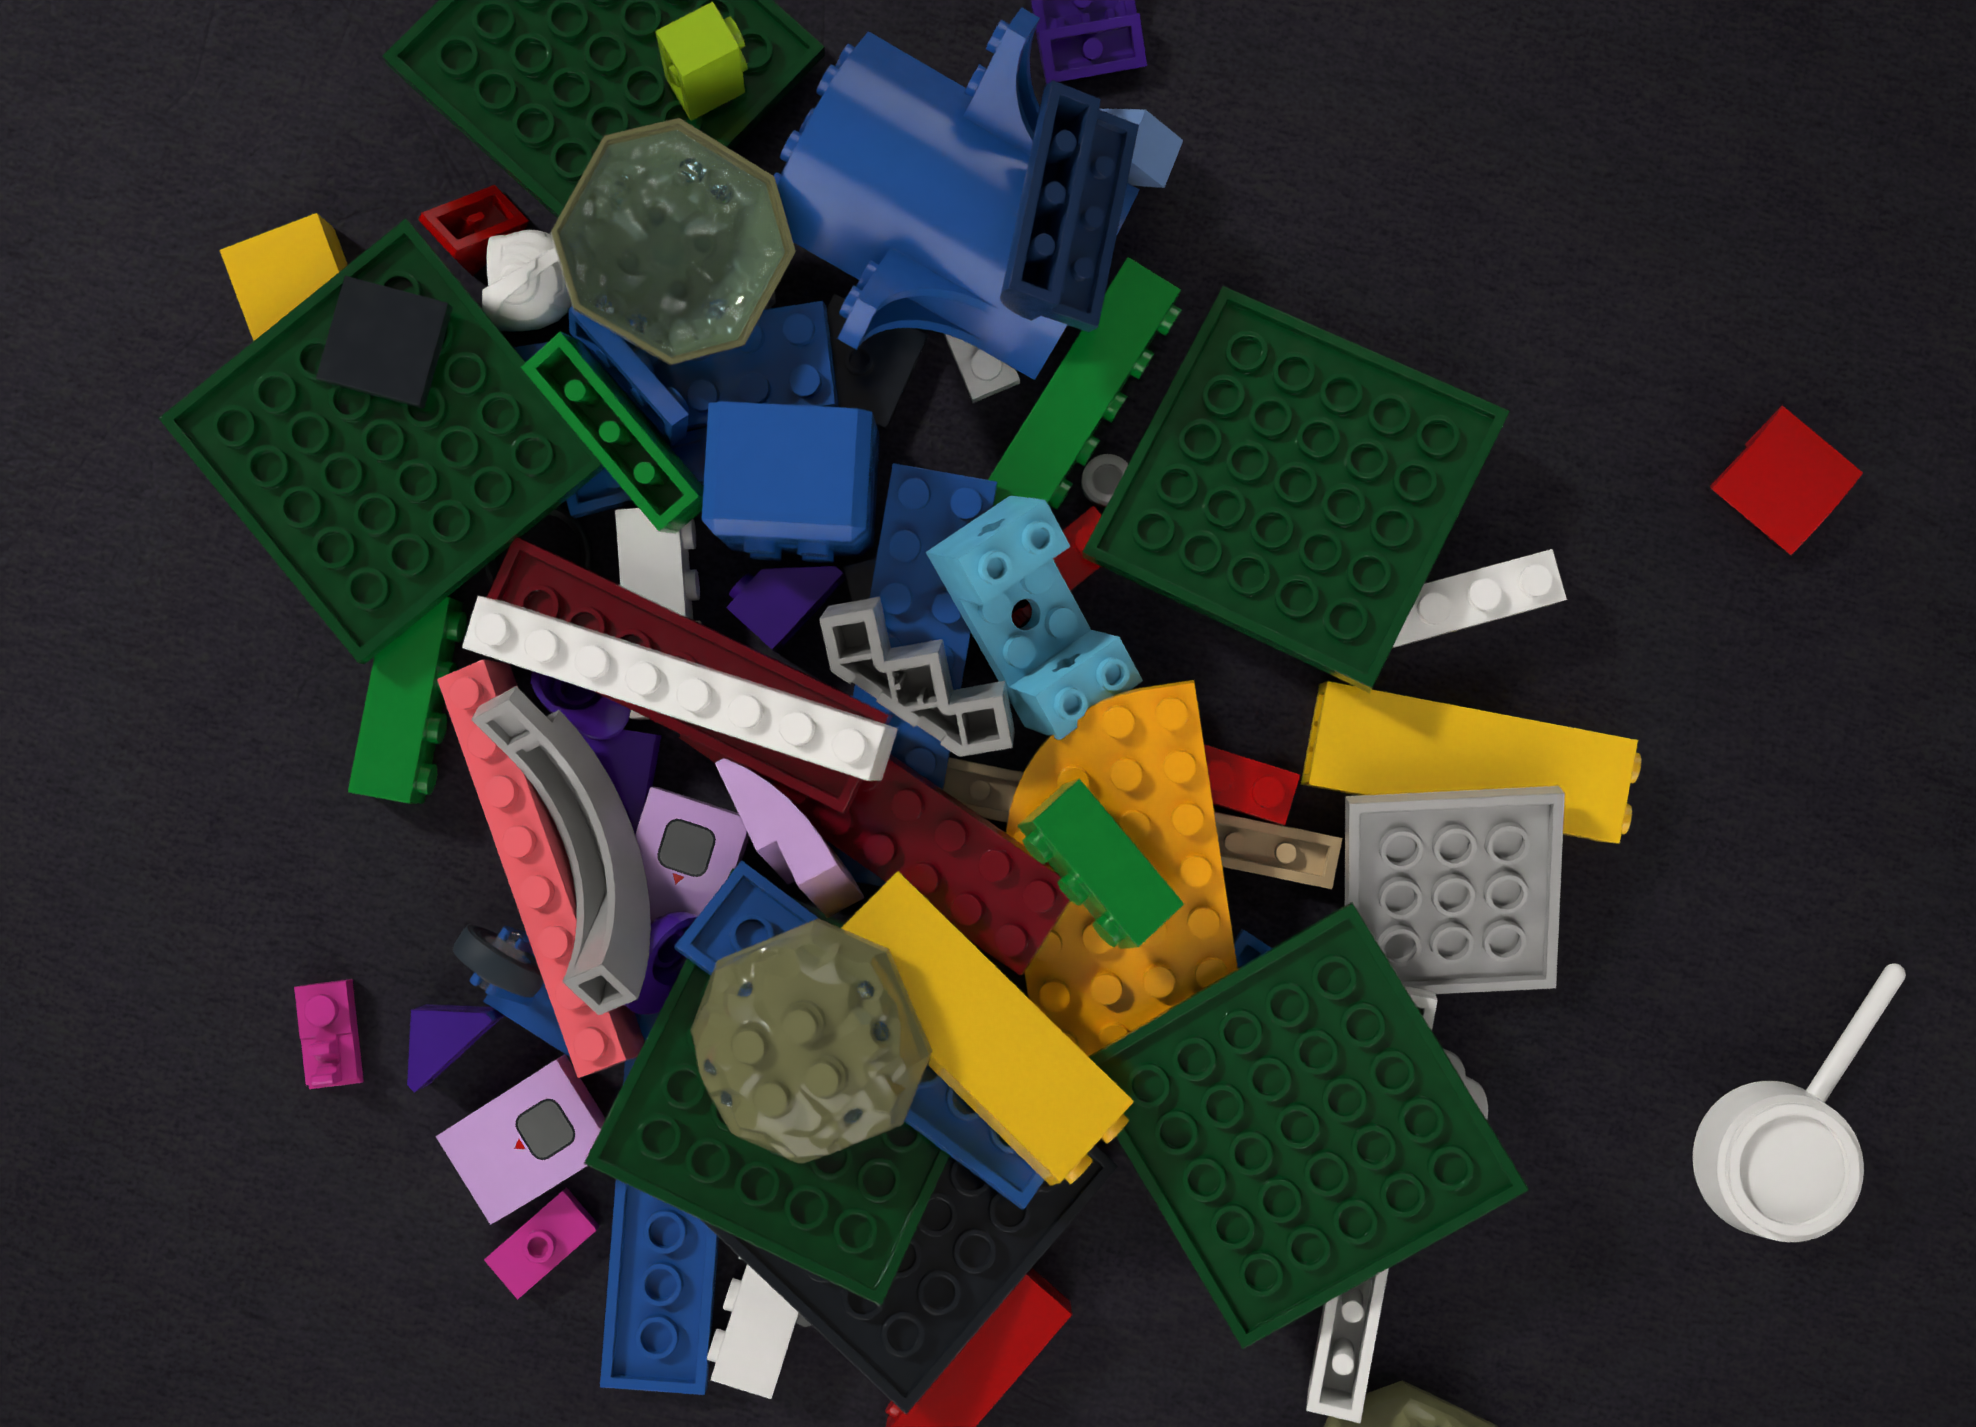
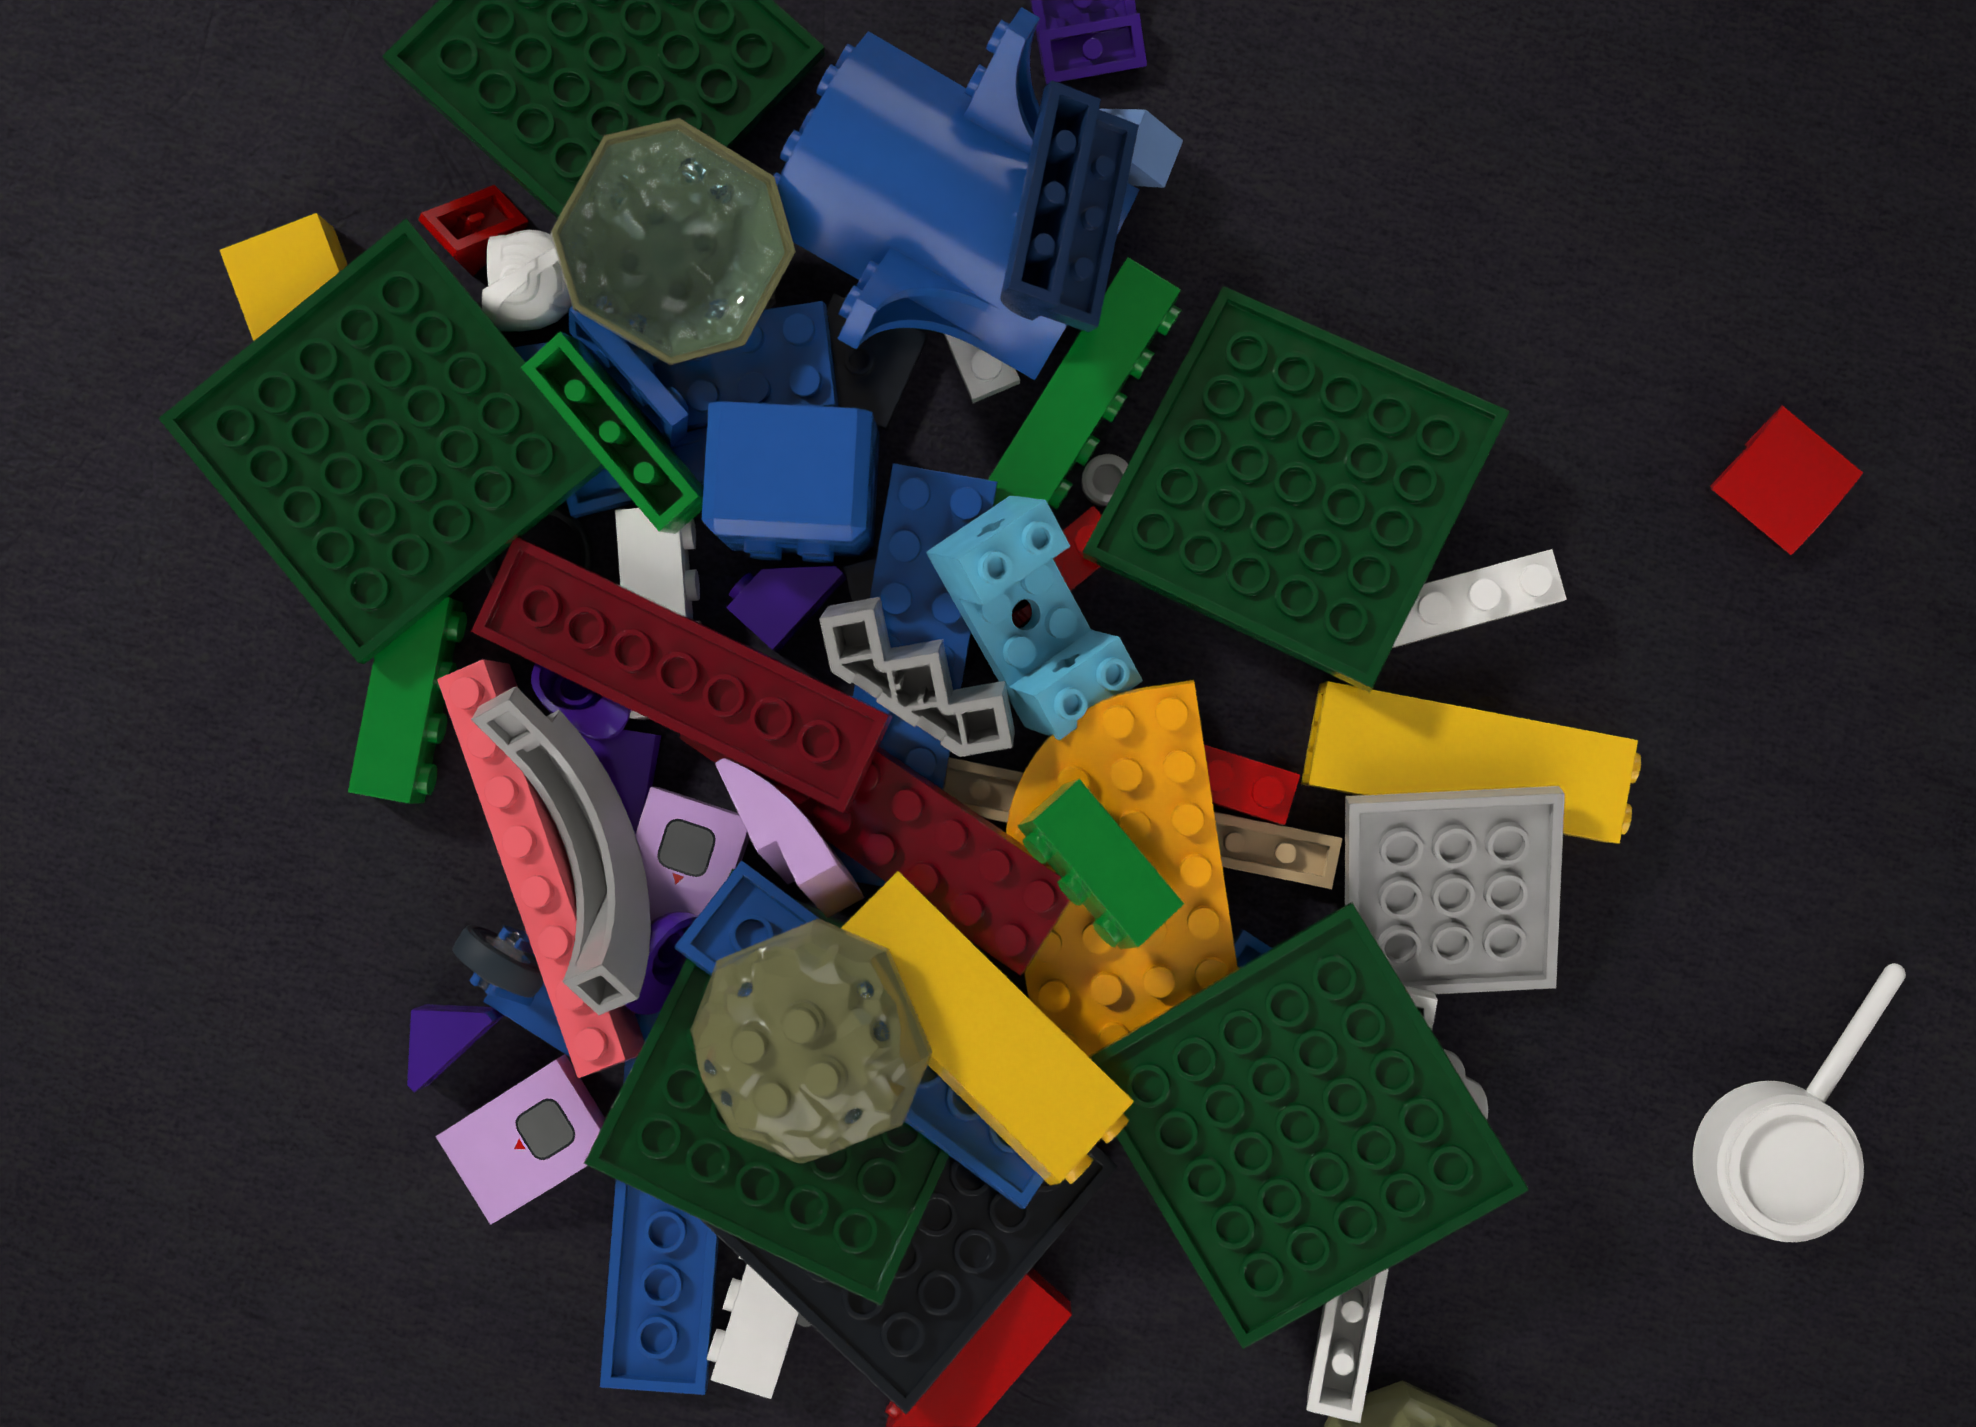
(329, 1033): dark pink plate -> none
(384, 342): black tile -> none
(542, 1243): dark pink plate -> none
(680, 688): white brick -> none
(703, 59): lime brick -> none

